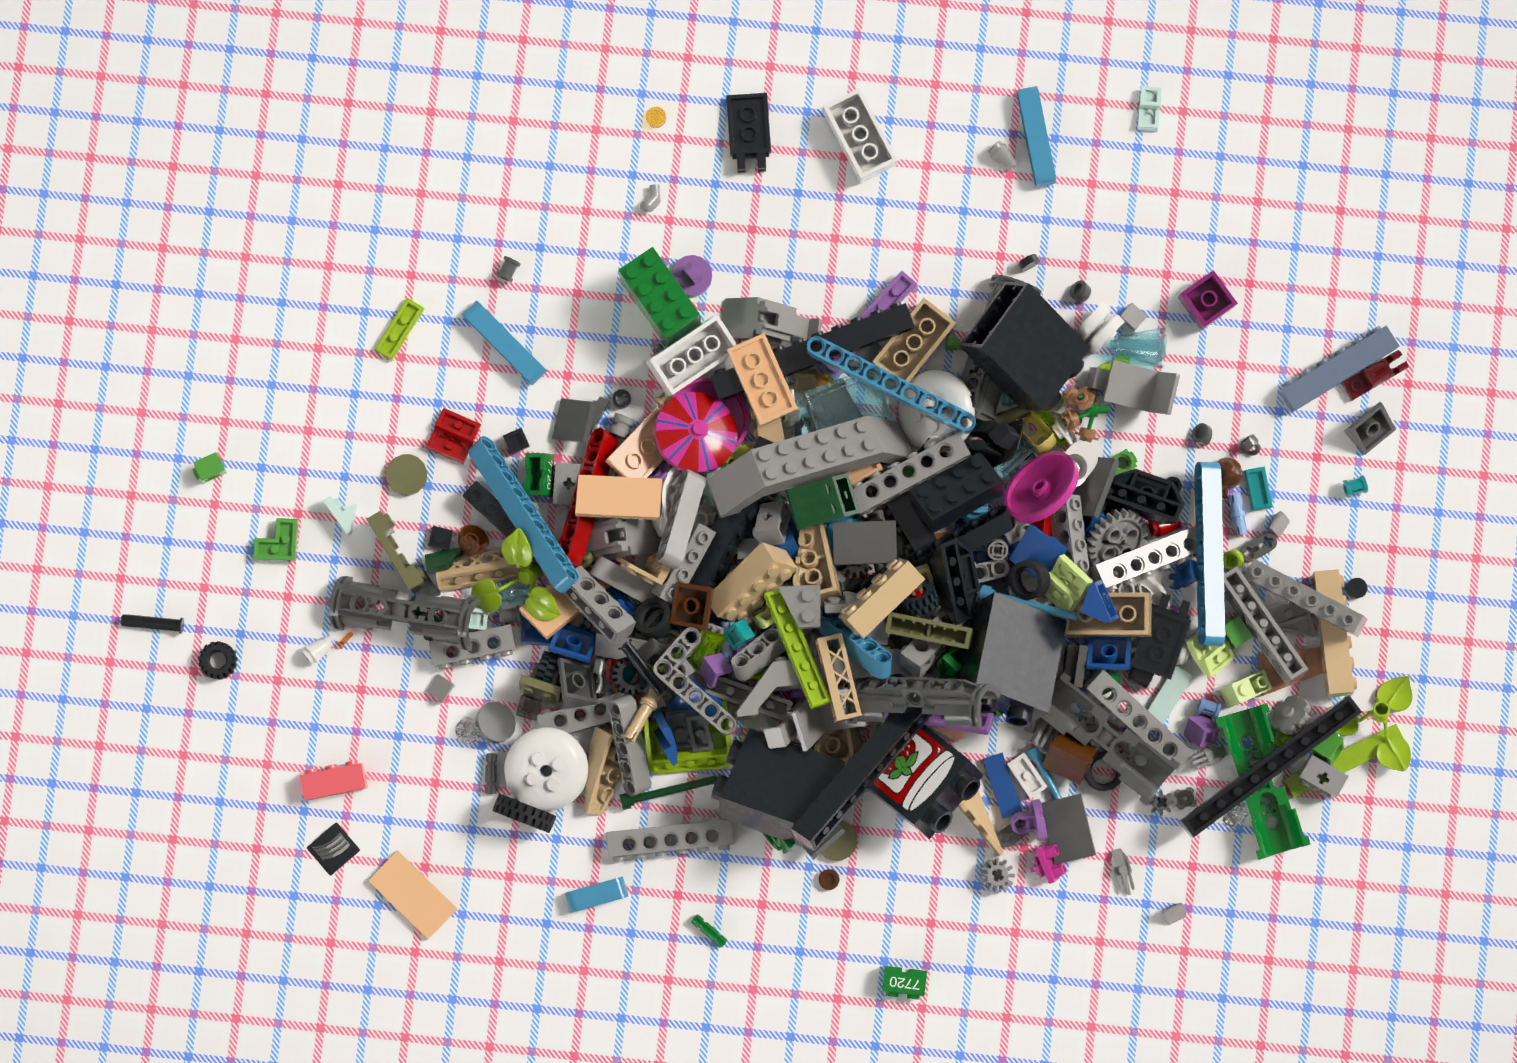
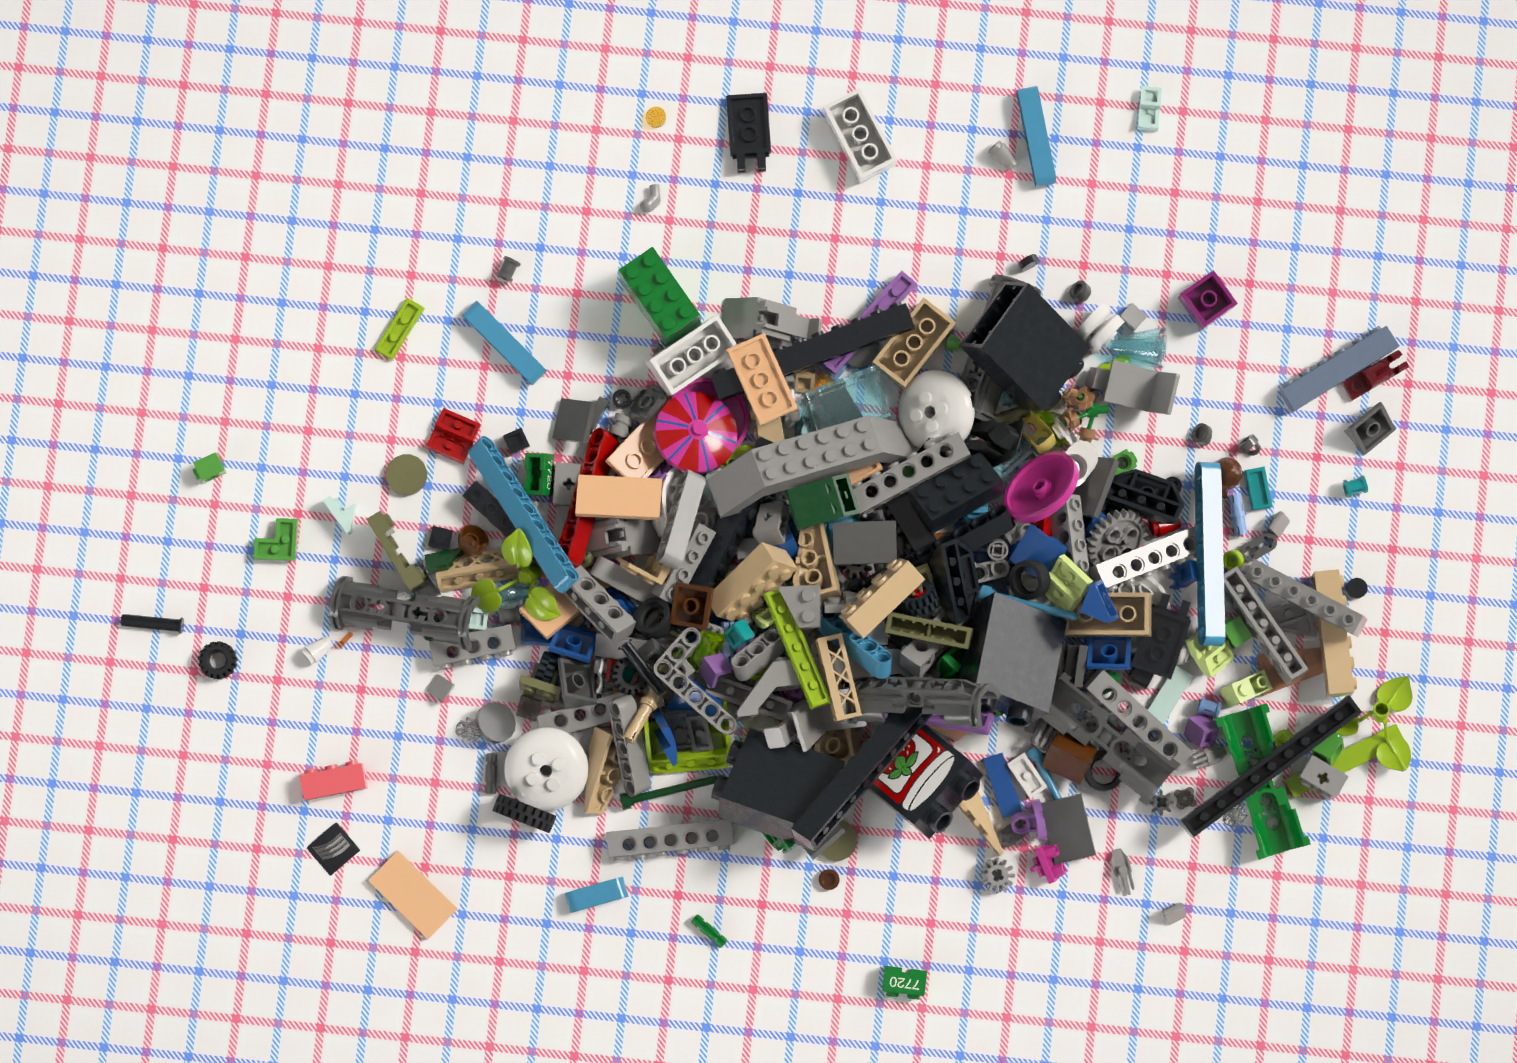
(647, 404): none -> dark grey tile
(693, 274): medium lavender tile -> none
(884, 376): dark azure beam -> none
(1291, 715): light grey plant -> none

